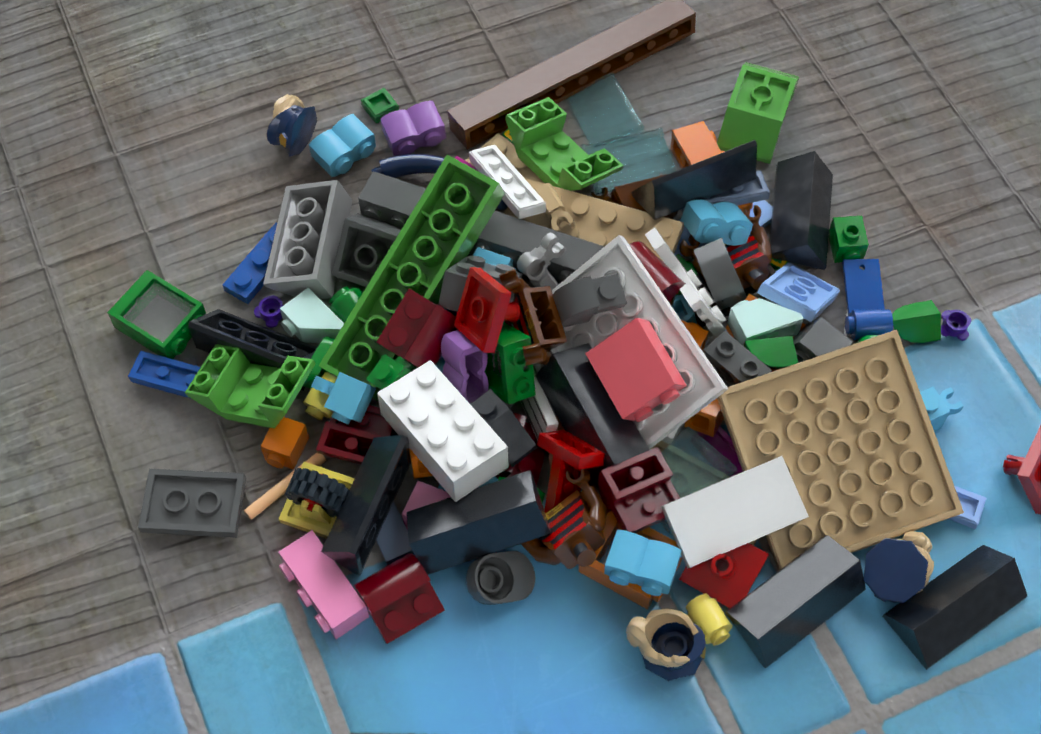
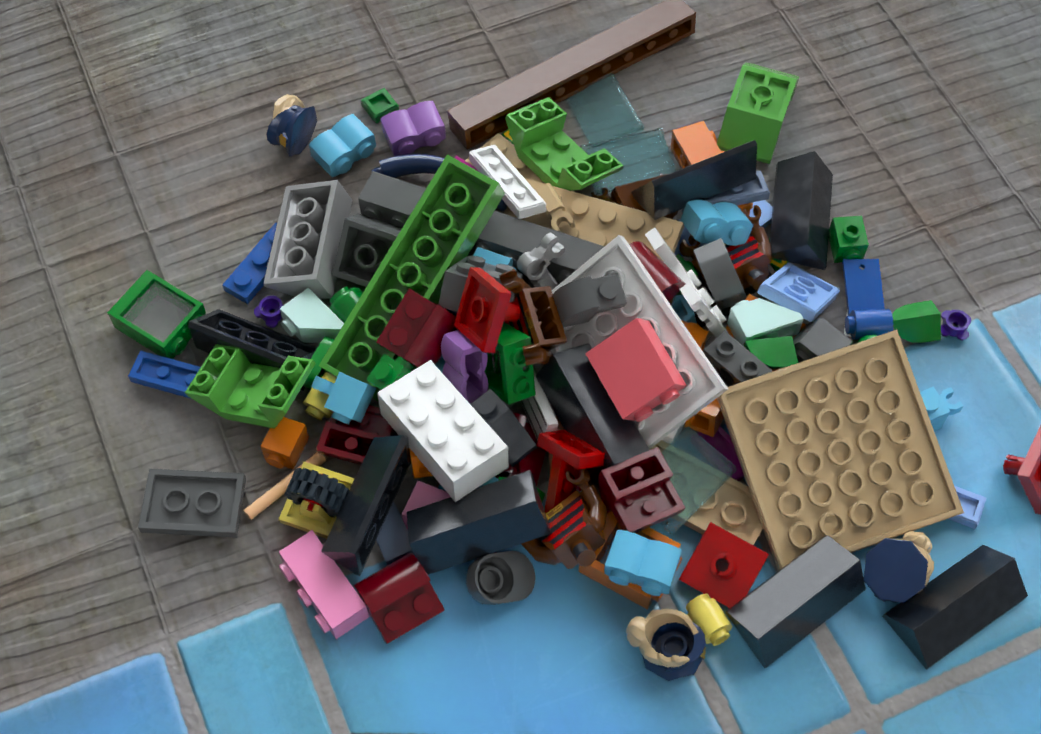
(734, 511): white tile -> none

